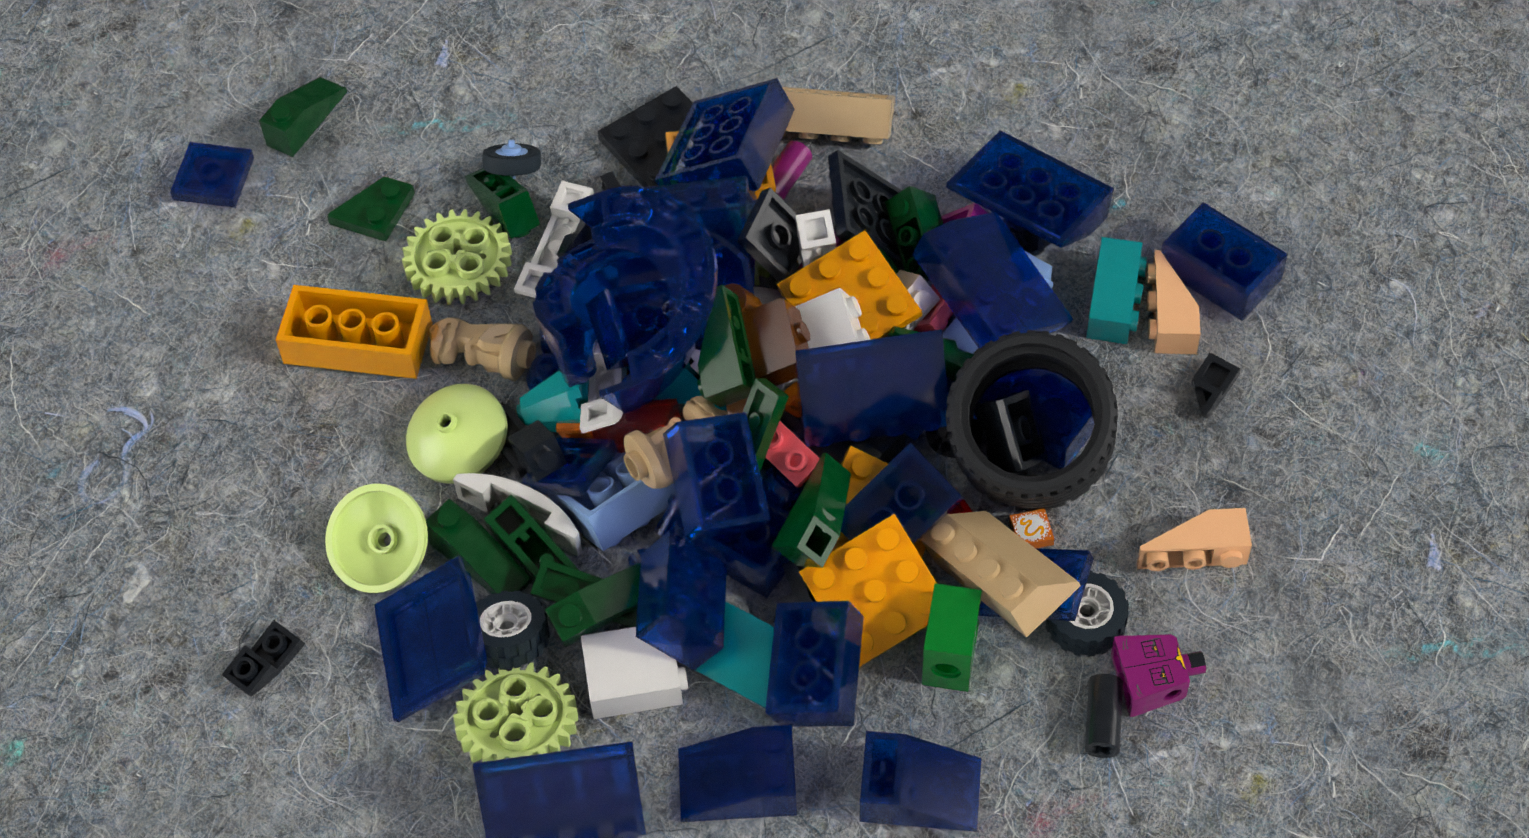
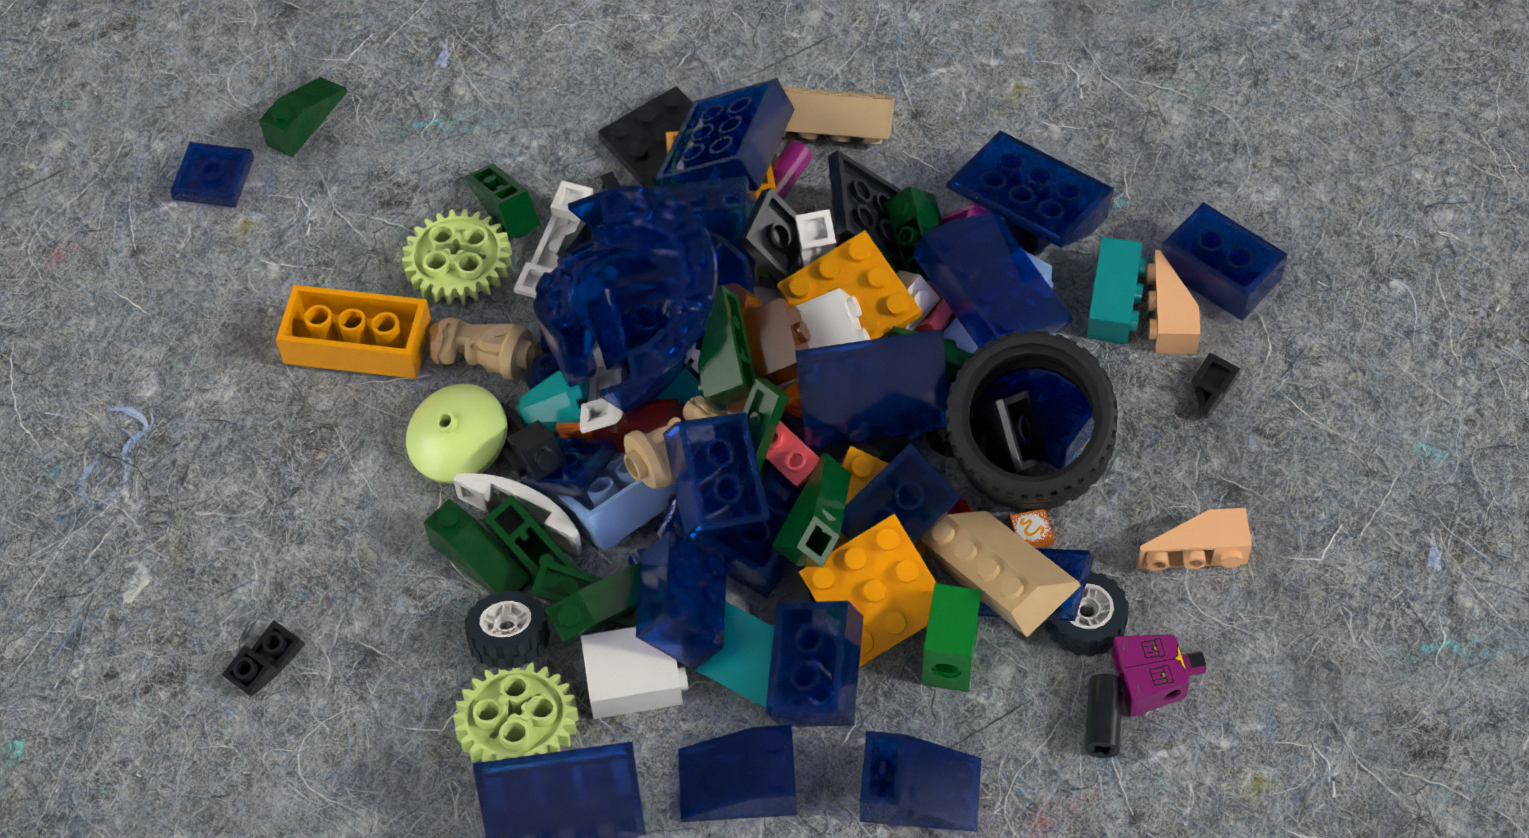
(358, 533): yellowish green dish -> none
(374, 209): dark green wing -> none
(430, 638): clear blue piece -> none
(511, 159): black wheel -> none

